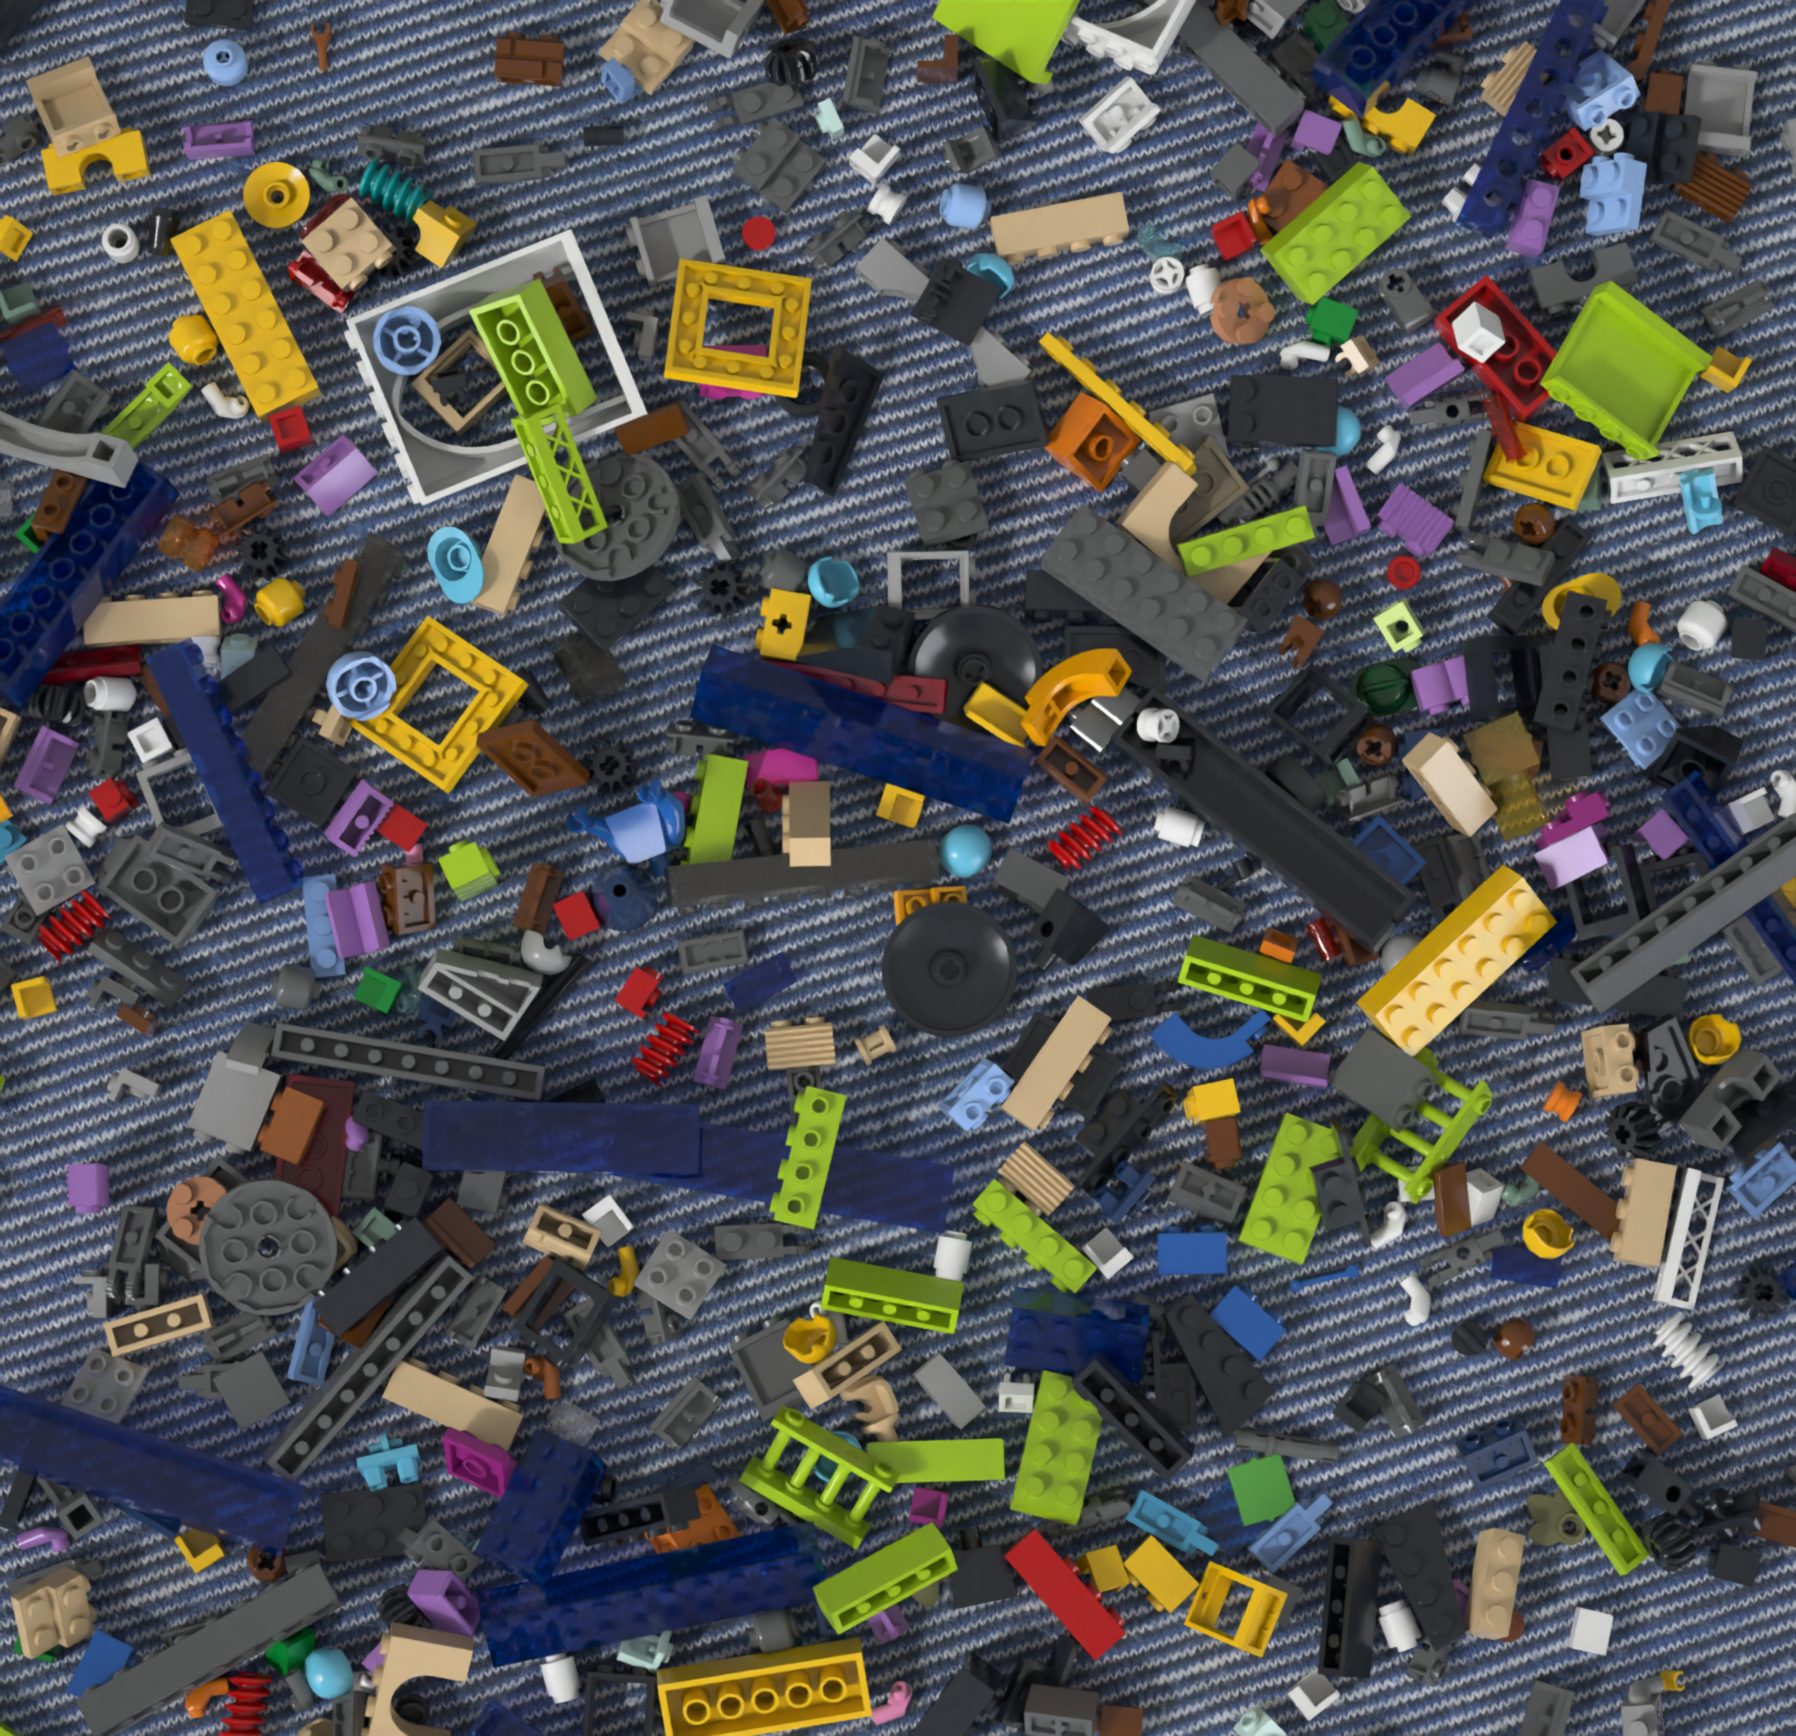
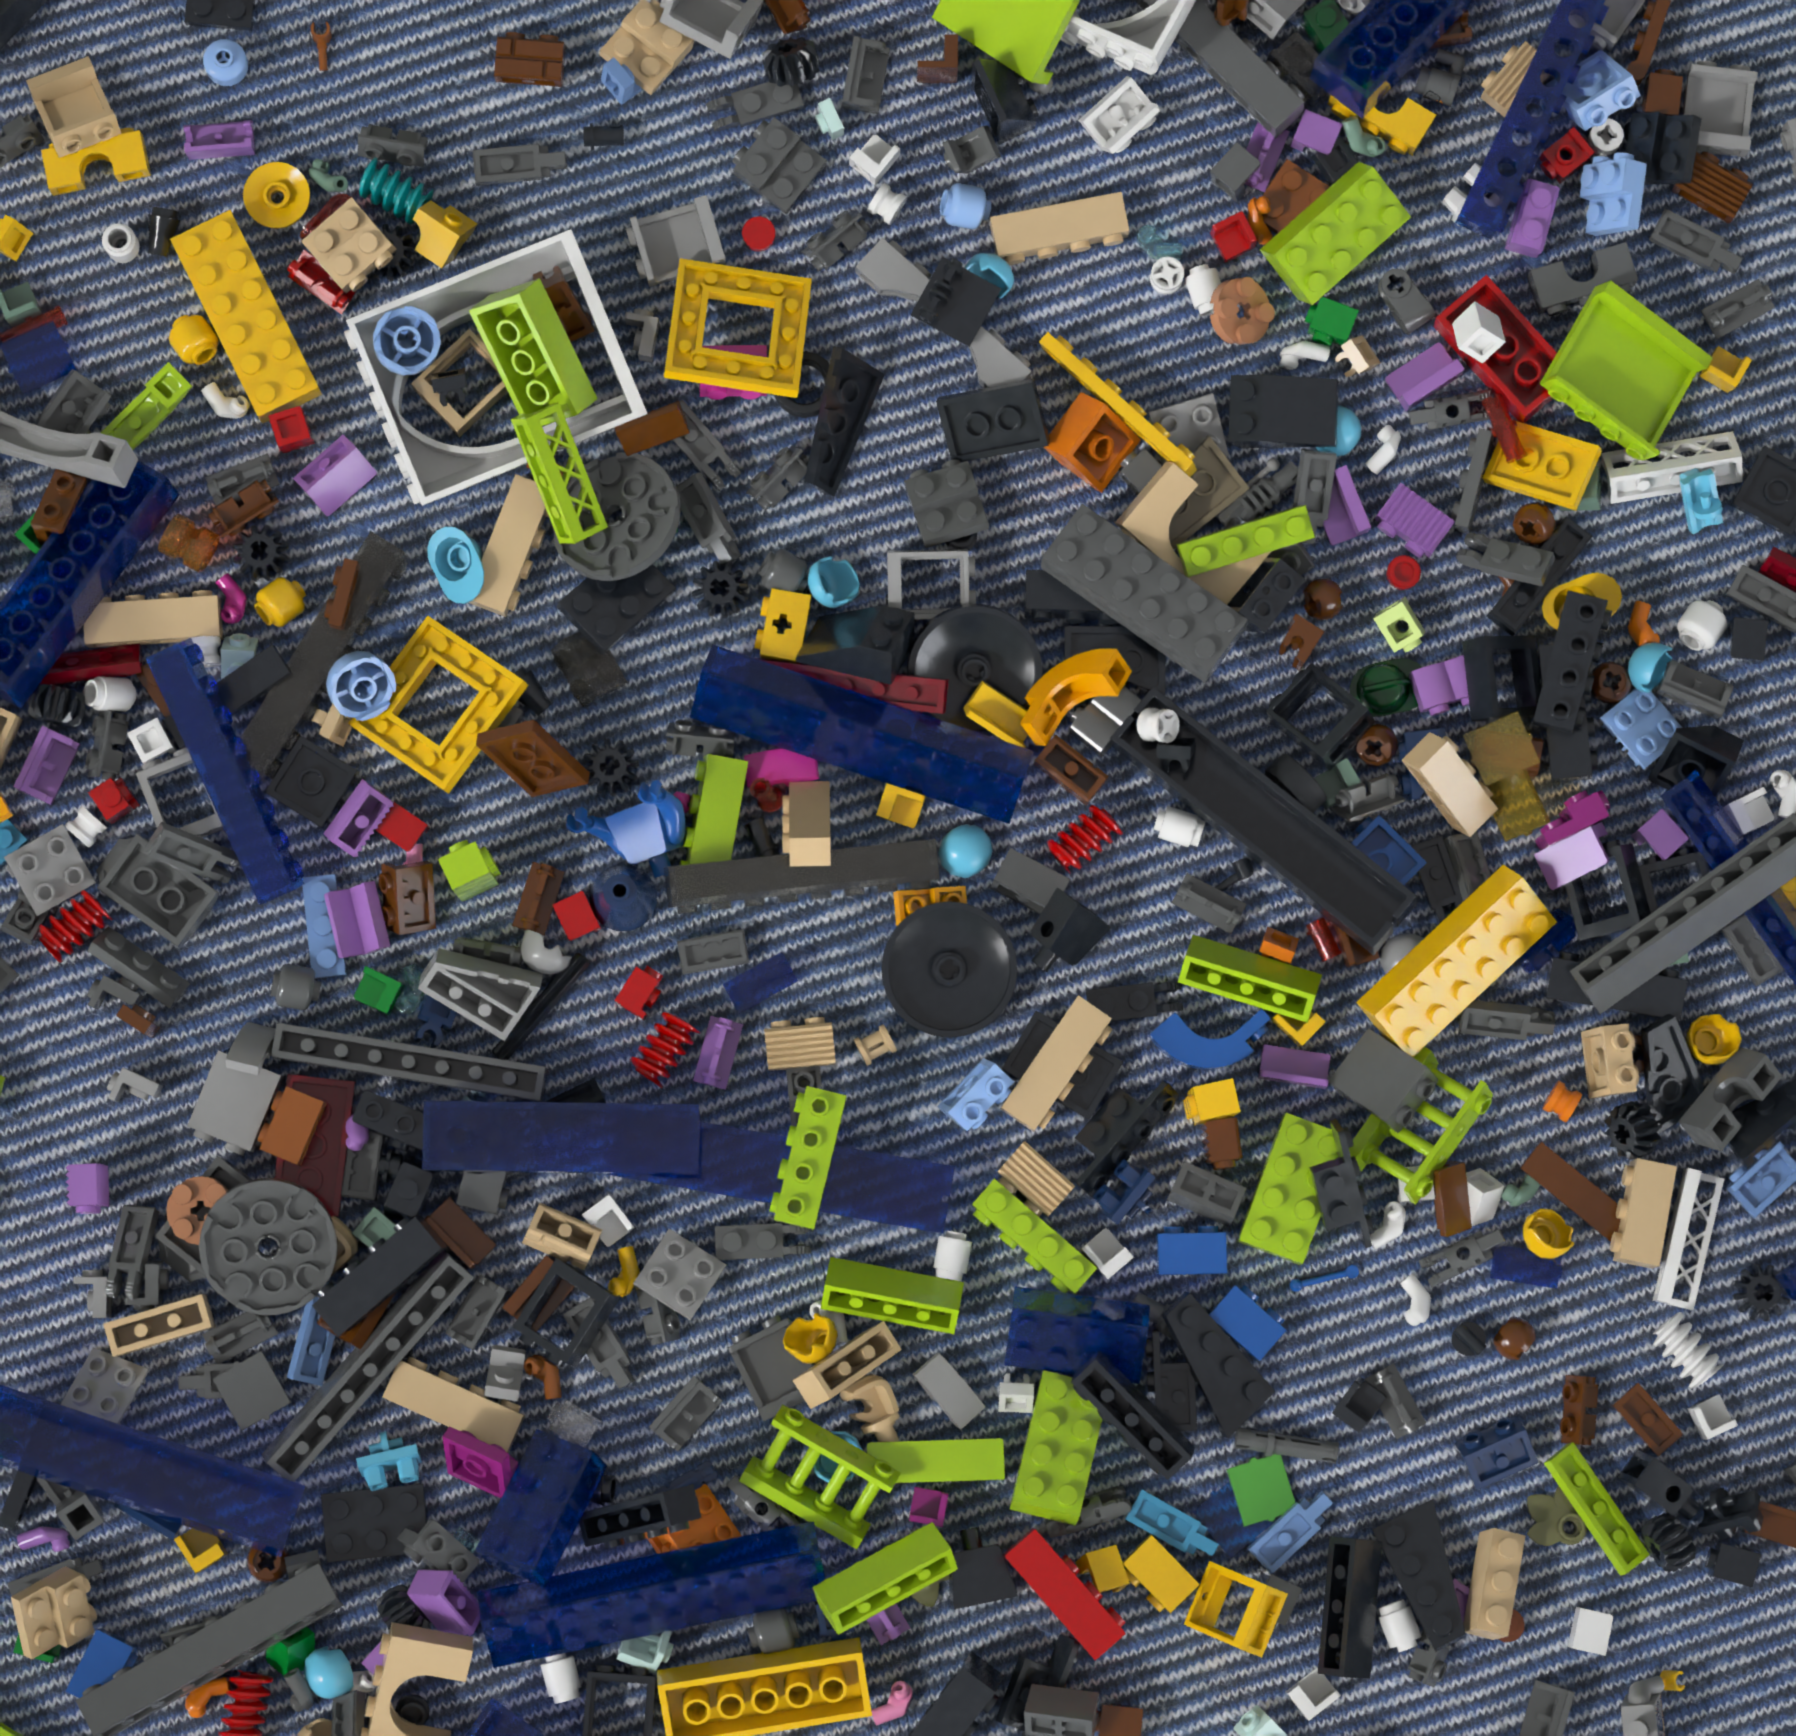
(34, 998): yellow panel -> none

